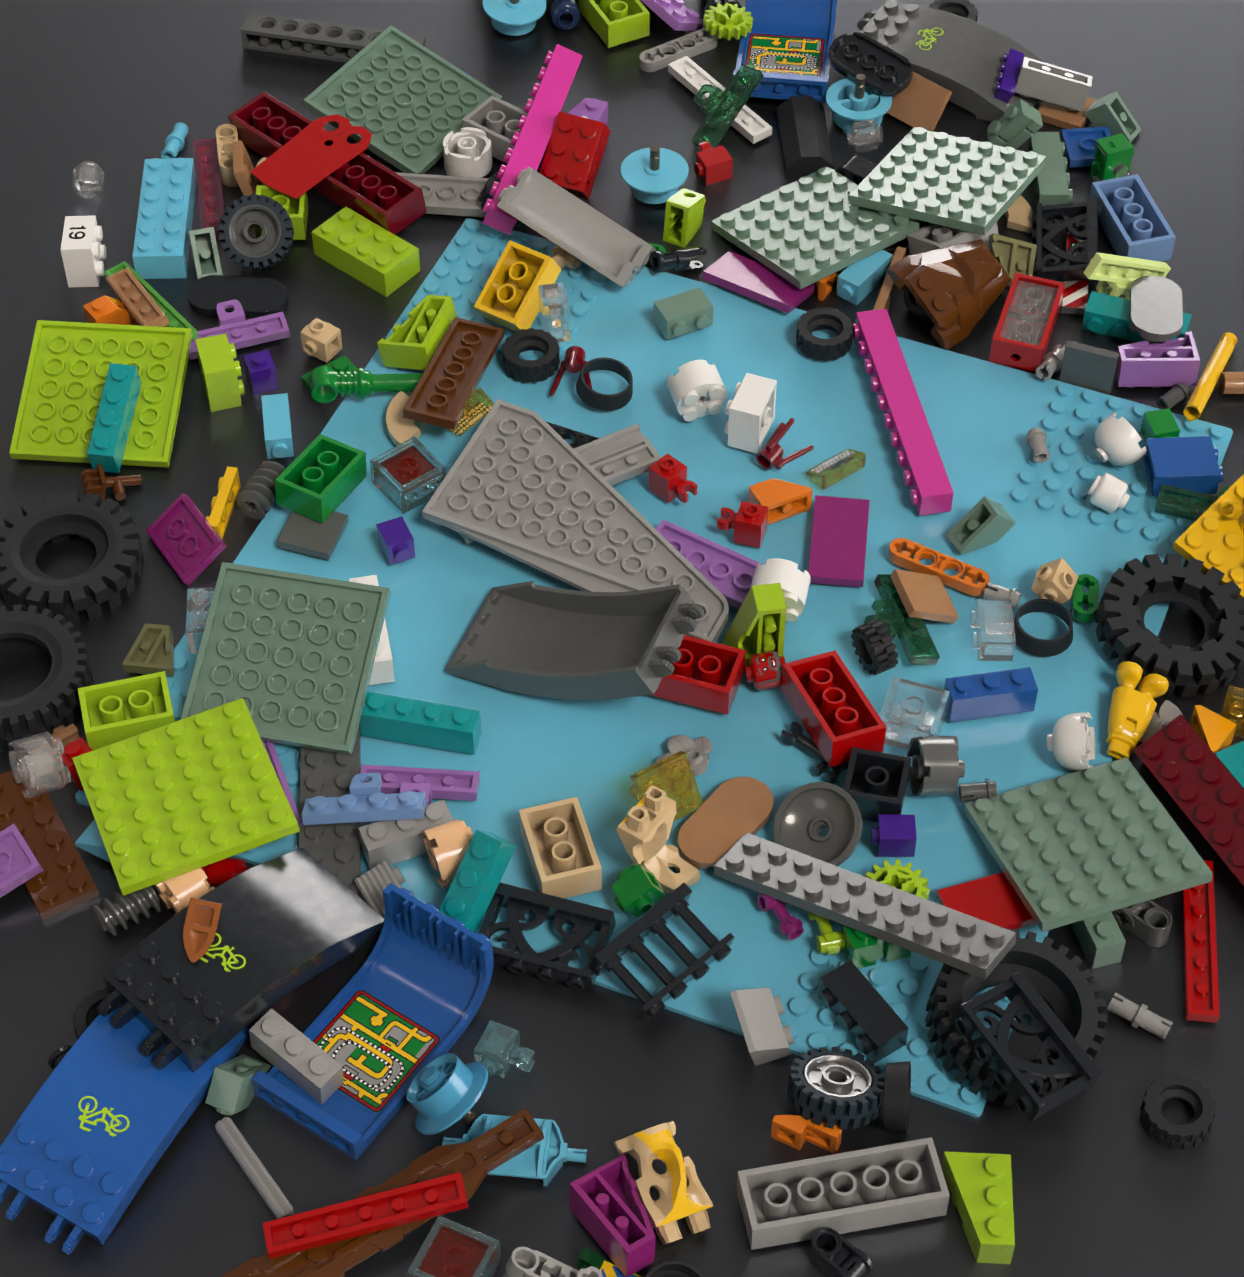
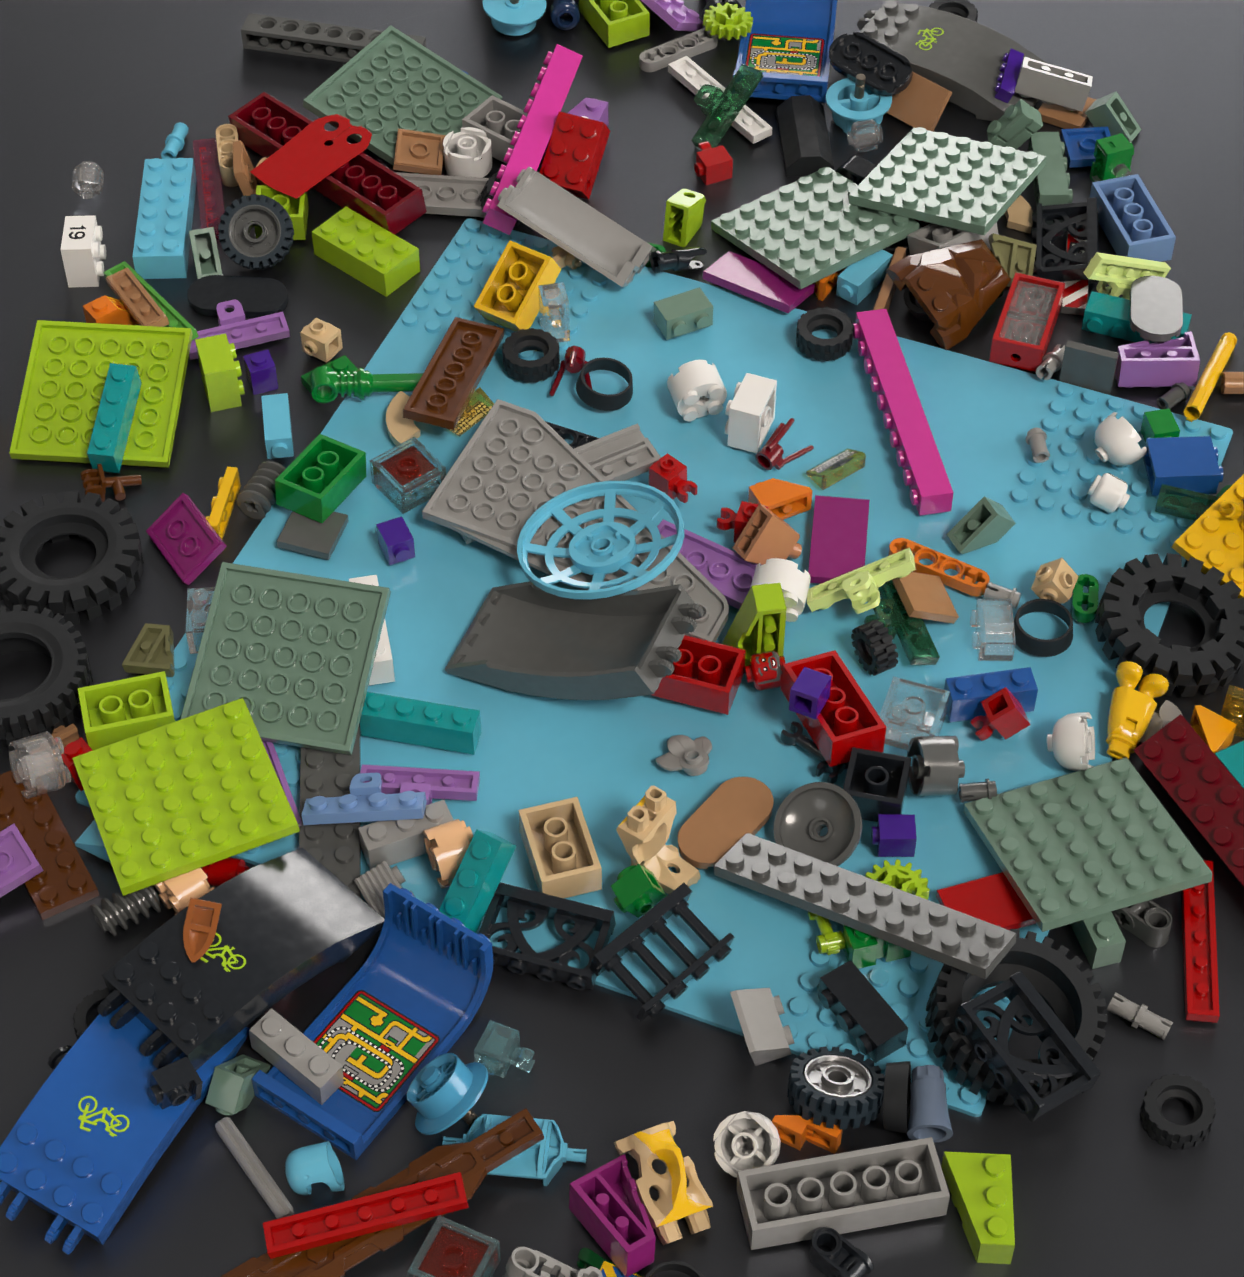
(175, 1084): none -> black brick
(314, 1165): none -> medium azure helmet
(419, 152): none -> medium nougat tile
(420, 335): lime wedge -> none
(614, 538): none -> medium azure dish
(654, 174): medium azure piece -> none
(675, 778): clear yellow plate -> none
(746, 1142): none -> white cylinder
(767, 538): none -> nougat torso
(789, 925): magenta bar -> none
(810, 693): none -> dark purple brick
(862, 583): none -> yellowish green plate
(928, 1105): none -> sand blue plant
(1003, 714): none -> red brick

